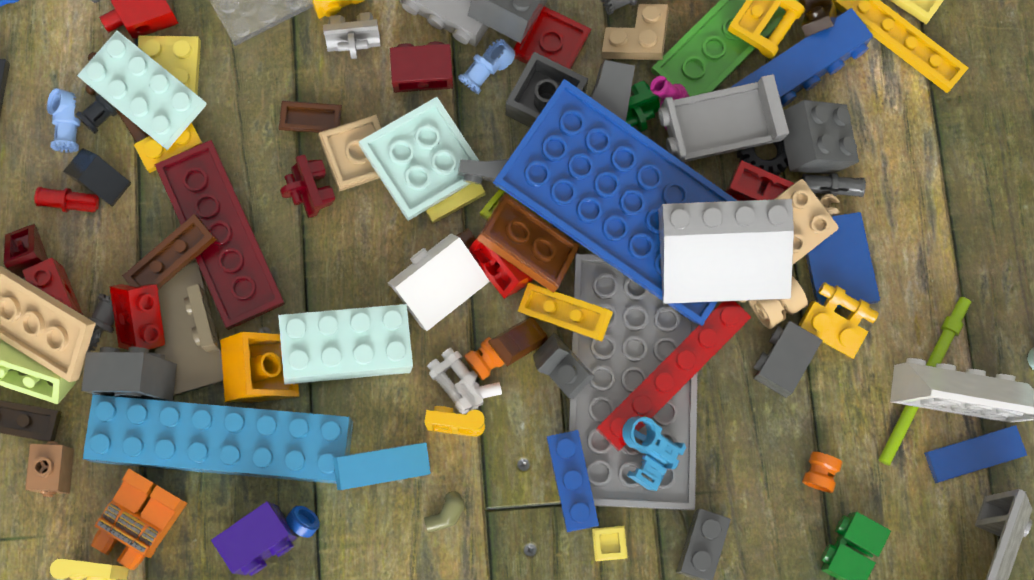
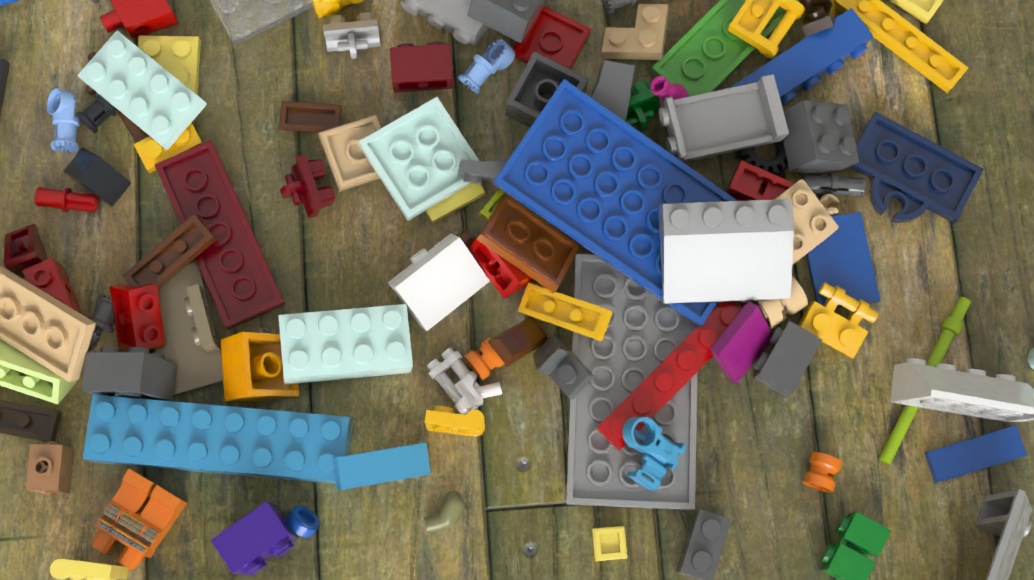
(572, 481): blue plate -> none
(742, 342): none -> magenta tile
(913, 172): none -> dark blue plate

